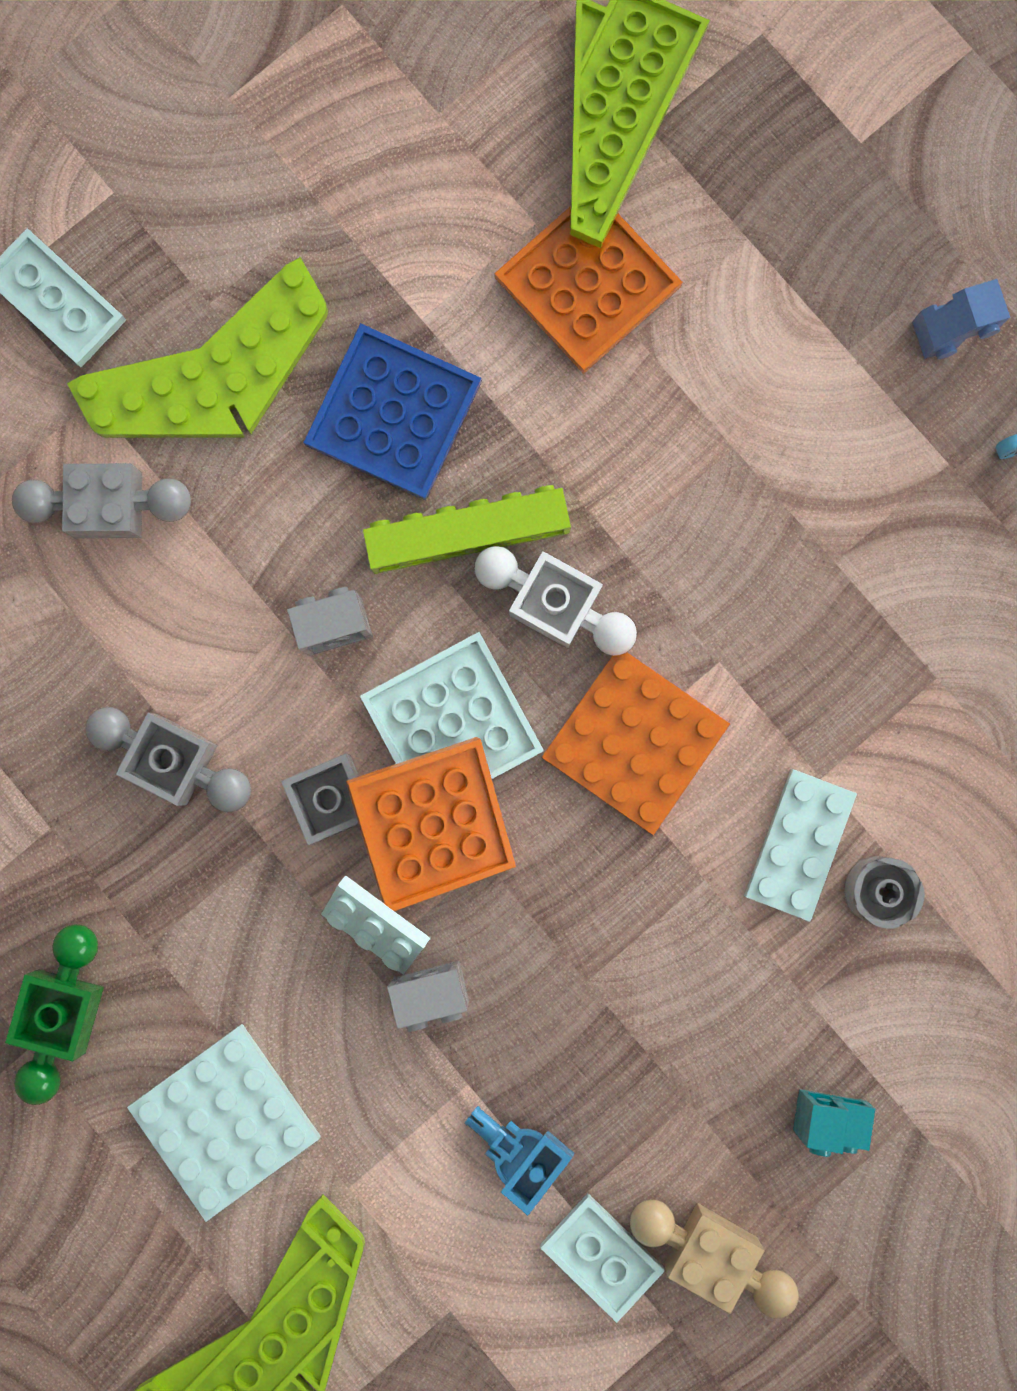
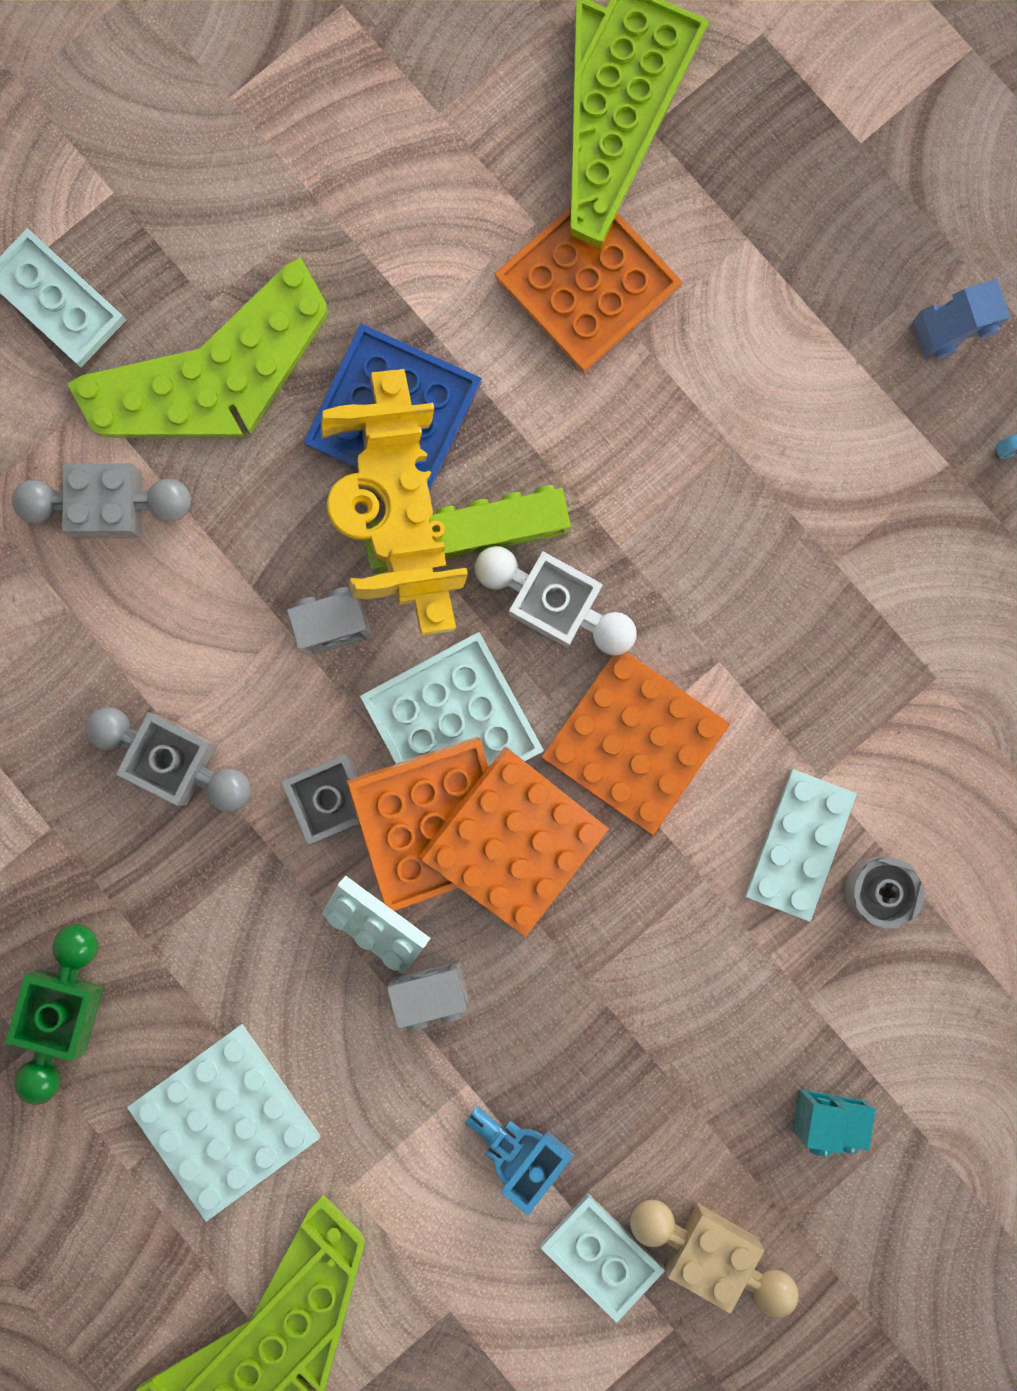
(404, 535): none -> yellow piece
(514, 842): none -> orange plate

